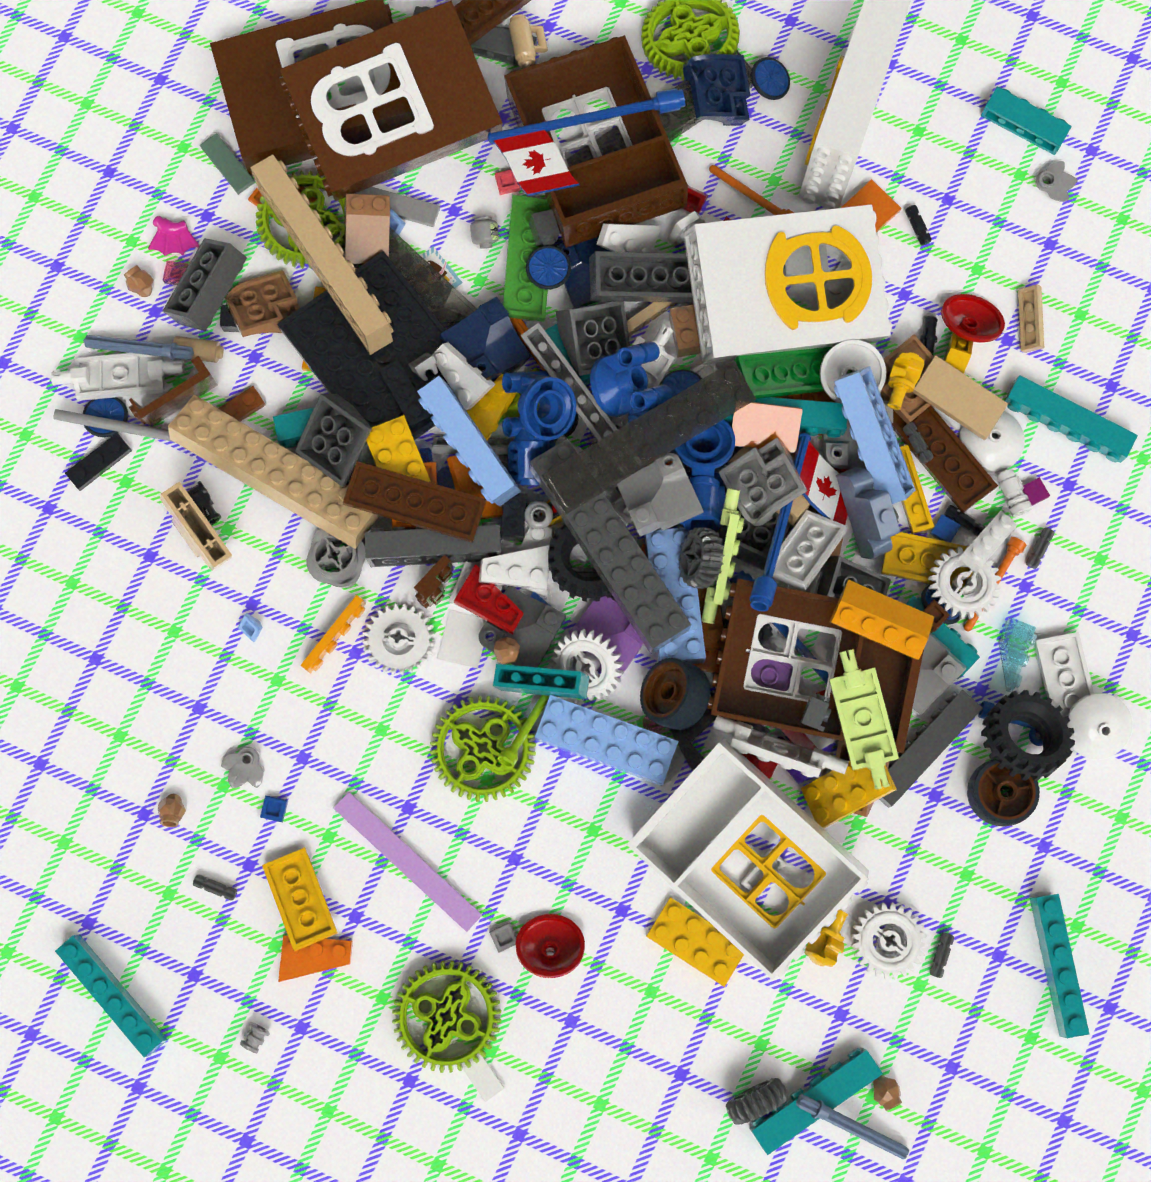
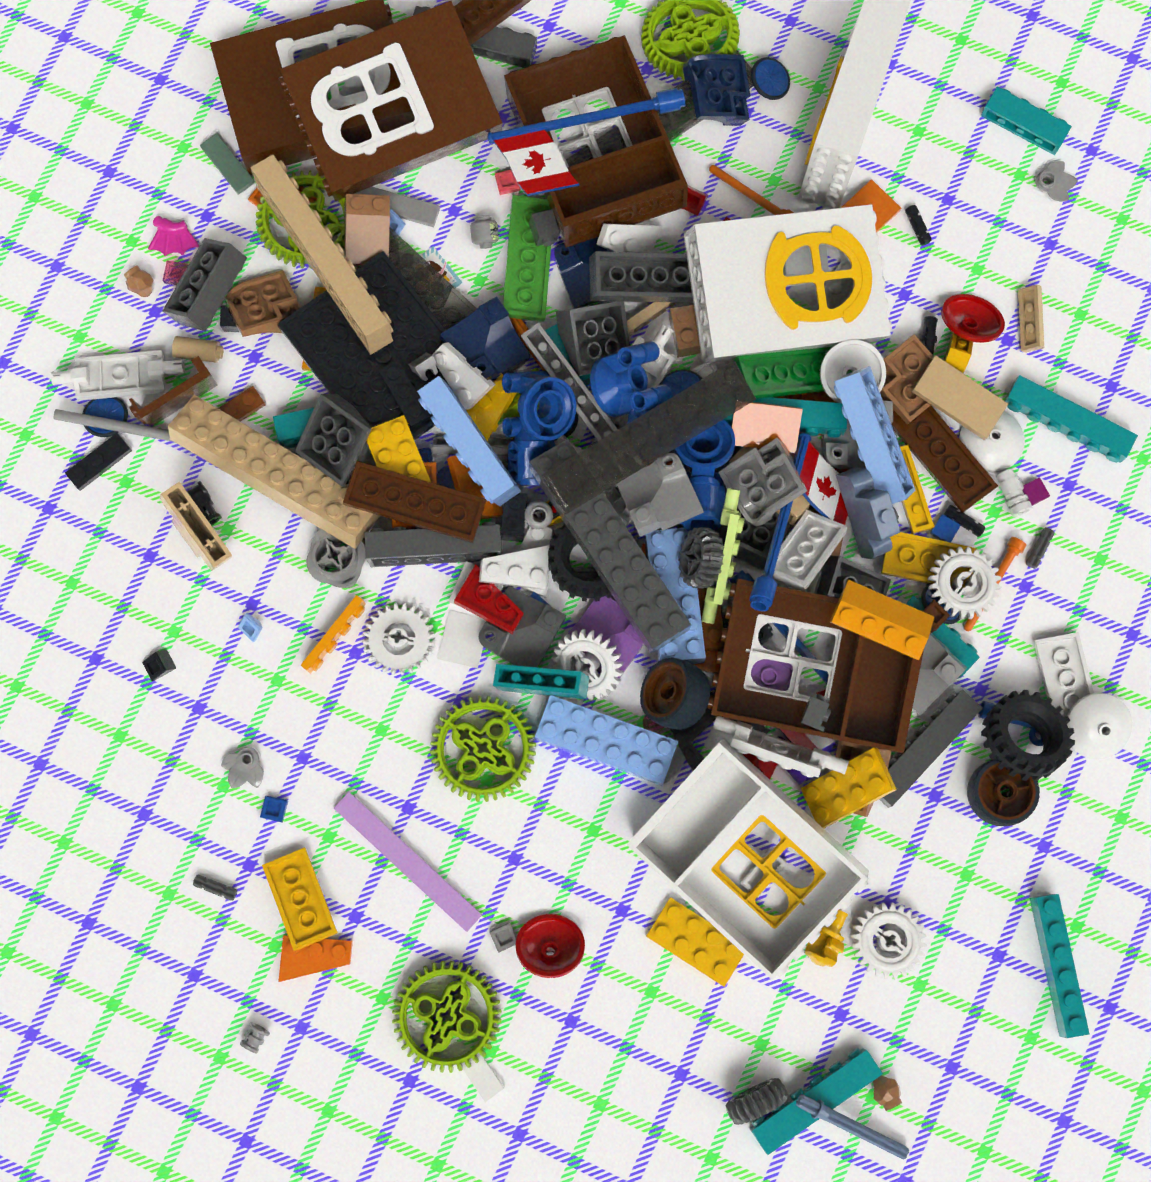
(111, 995): teal brick -> none
(159, 664): none -> black slope
(171, 350): sand blue axle -> none
(171, 810): medium nougat rock -> none
(430, 587): reddish brown plate -> none
(506, 650): medium nougat rock -> none
(508, 756): lime piece -> none
(522, 40): tan piece -> none
(548, 267): blue wheel -> none
(682, 226): white wing -> none
(863, 719): yellowish green plate -> none
(904, 377): yellow piece -> none
(918, 442): dark grey axle -> none
(942, 955): dark grey axle -> none
(988, 541): white plate -> none
(1013, 647): clear light blue slope -> none

